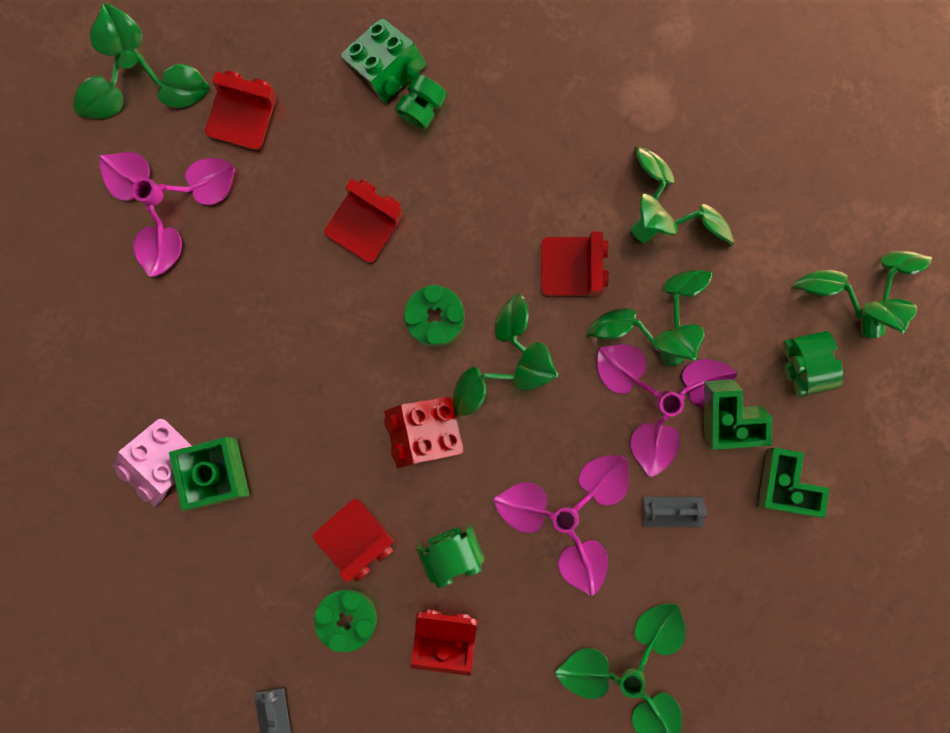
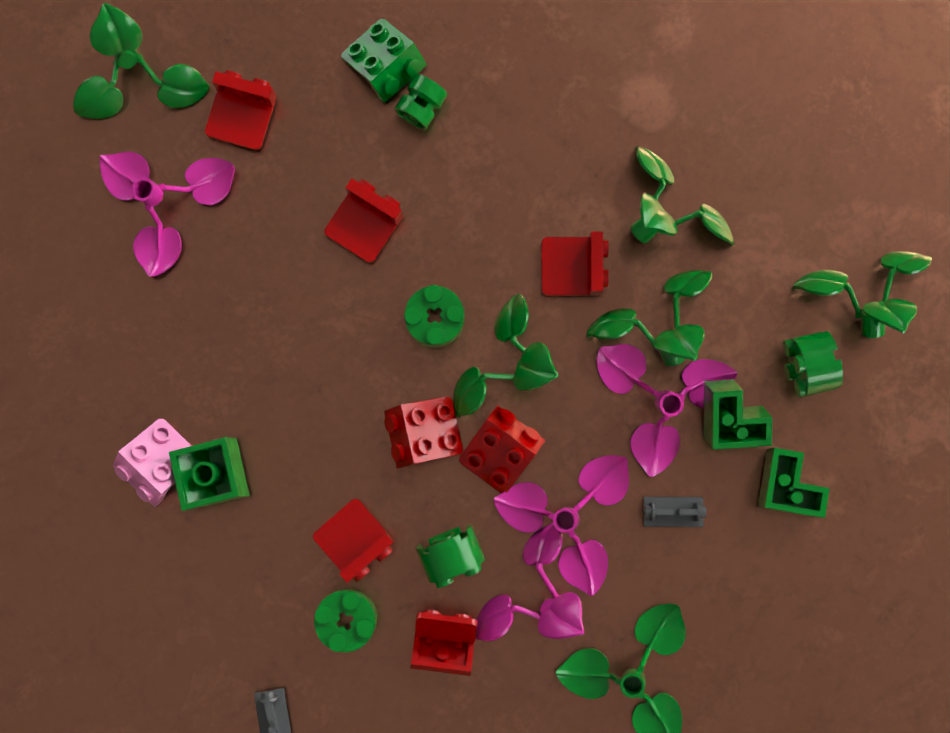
(501, 450): none -> red bracket
(558, 617): none -> dark pink plant

